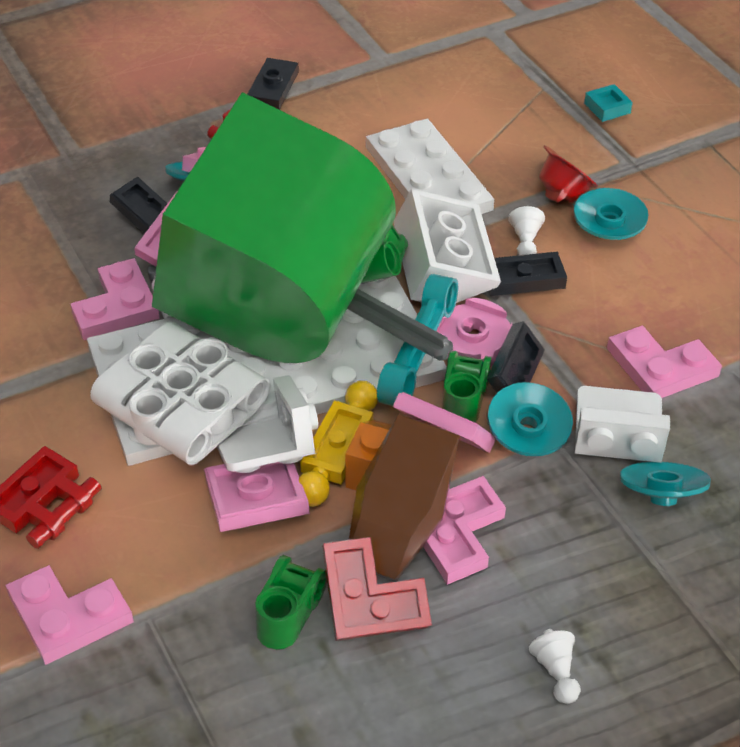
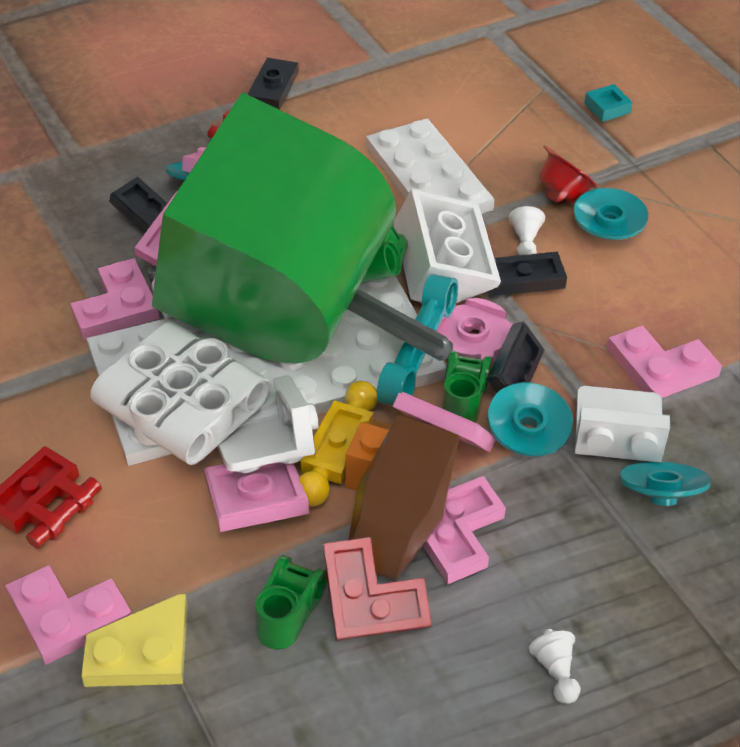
(139, 648): none -> light yellow wing

